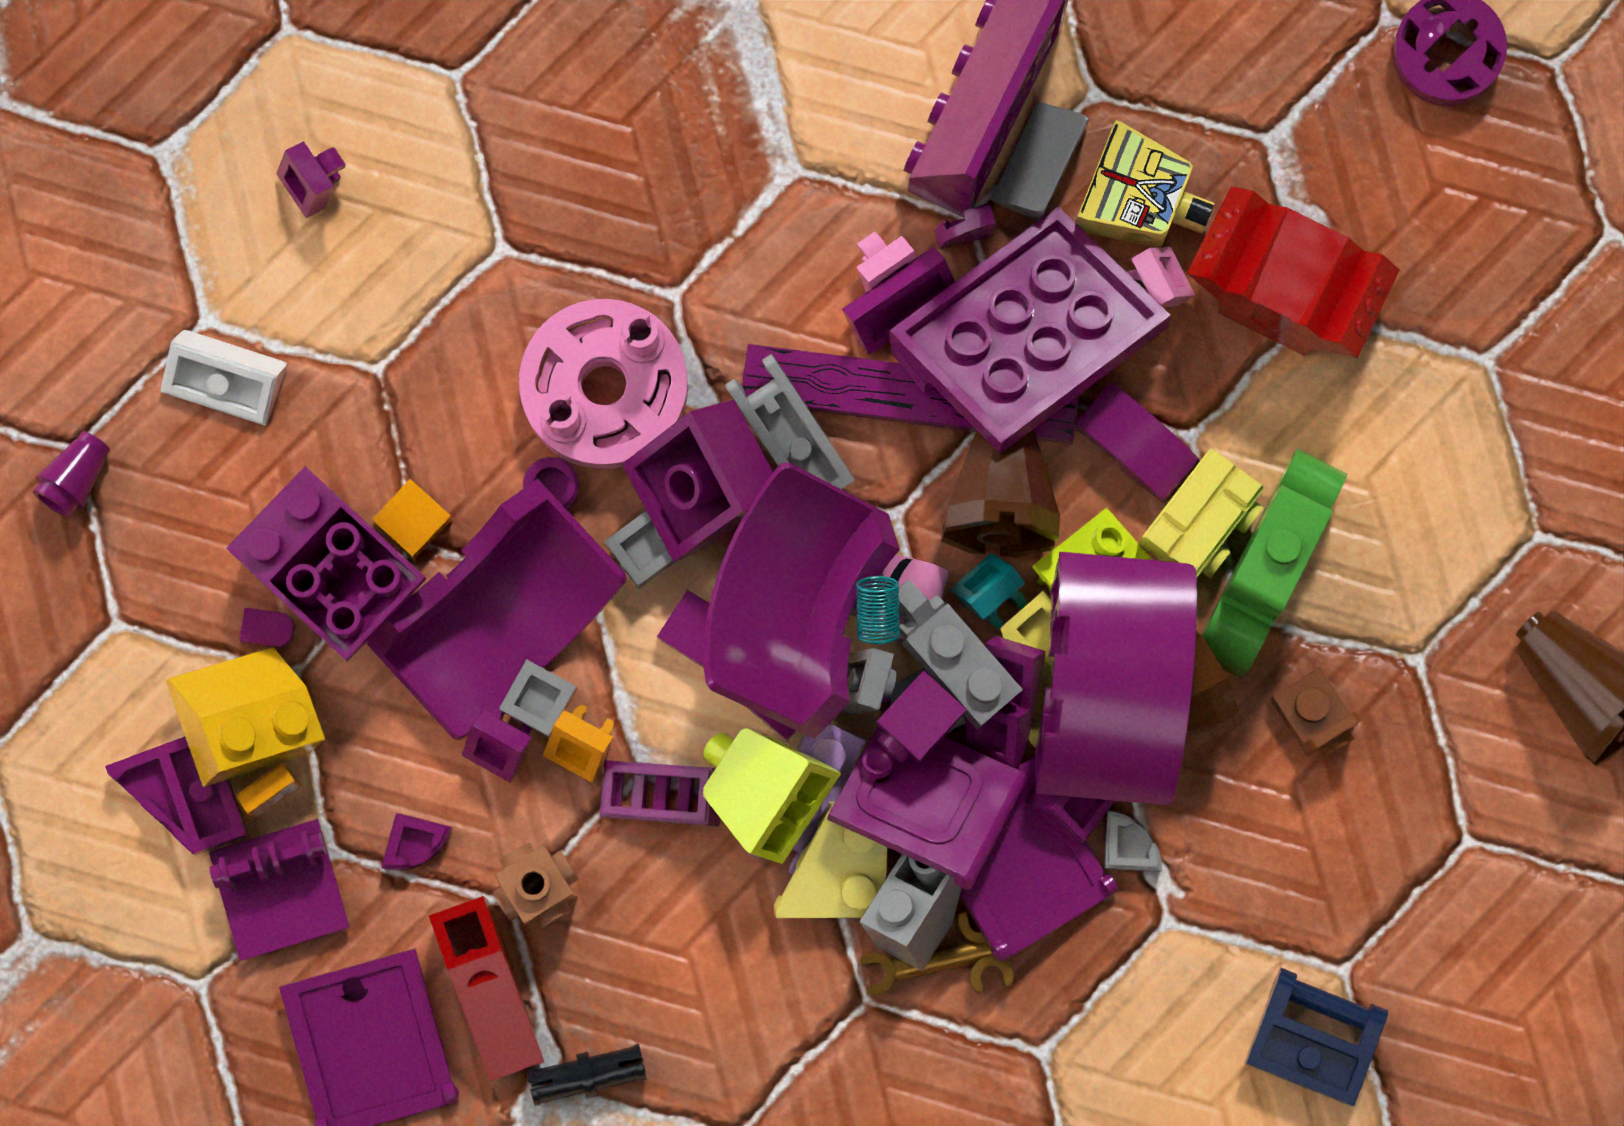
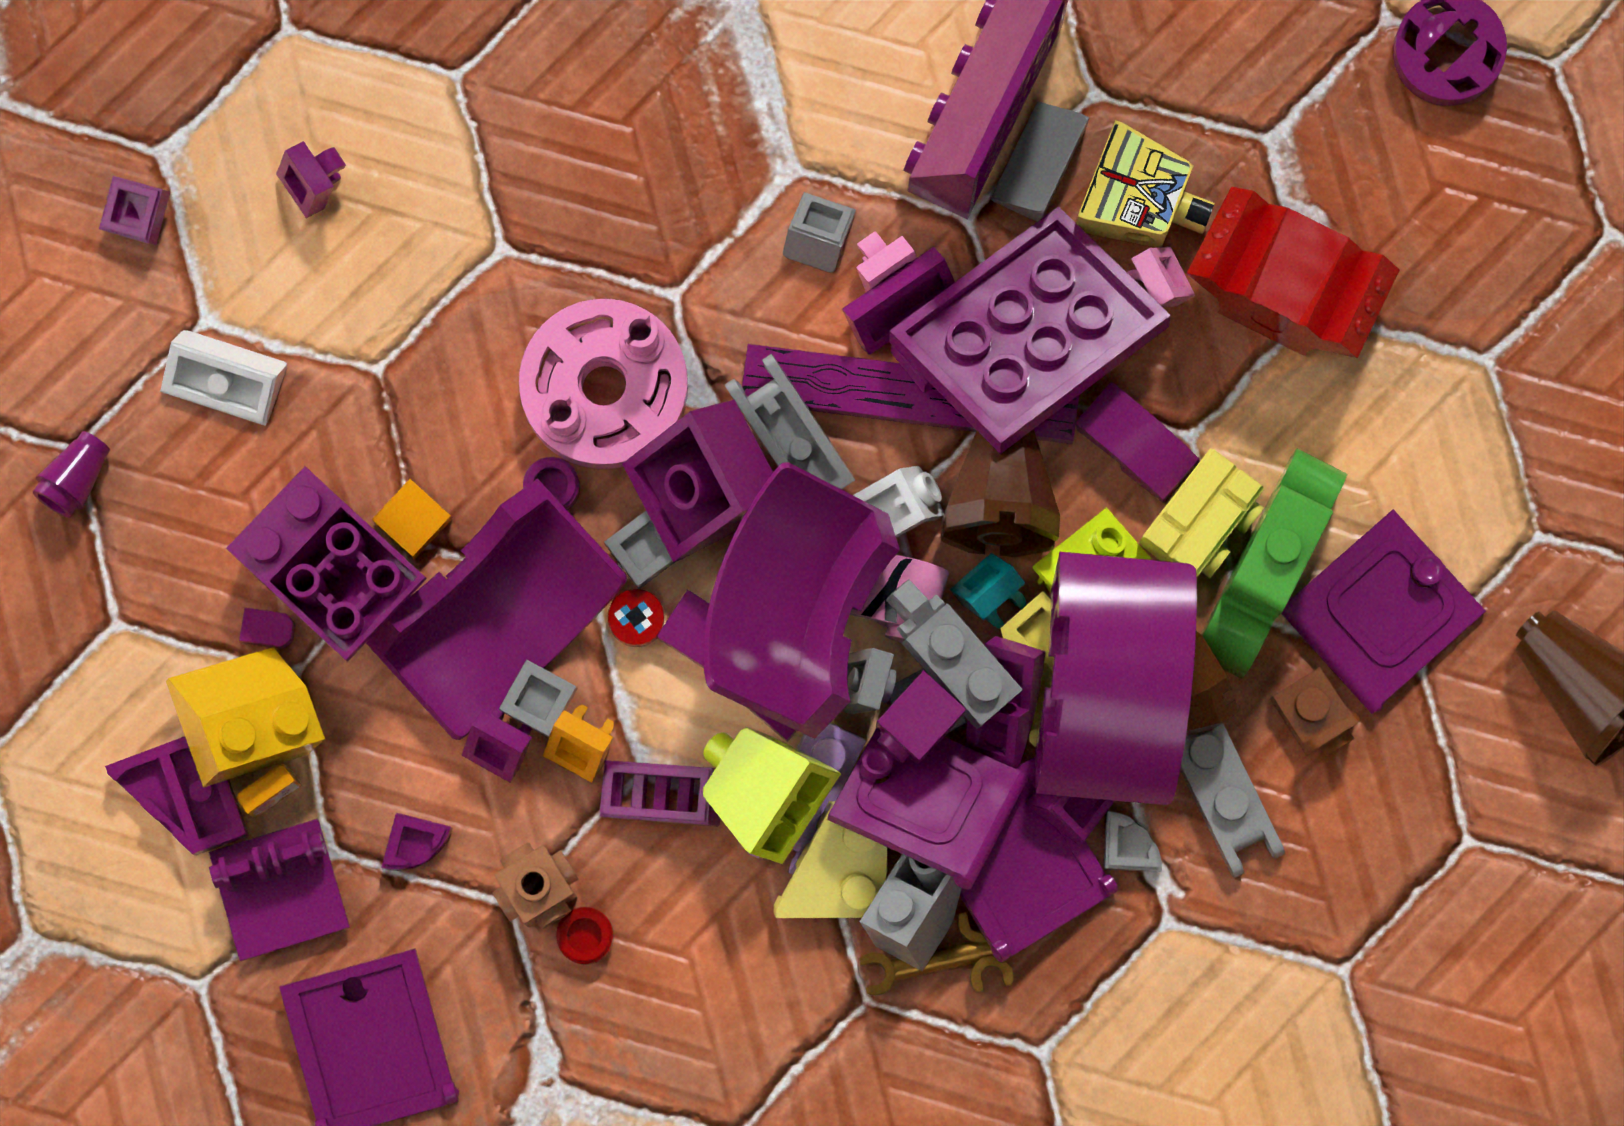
(134, 210): none -> magenta tile
(486, 987): red slope -> none
(585, 935): none -> red tile
(586, 1074): black pin -> none
(636, 617): none -> red tile
(818, 232): none -> light grey slope
(877, 624): teal piece -> none
(907, 497): none -> white bracket
(976, 225): magenta tile -> none
(1226, 797): none -> light grey hinge
(1307, 1054): dark blue plate -> none
(1374, 619): none -> magenta container

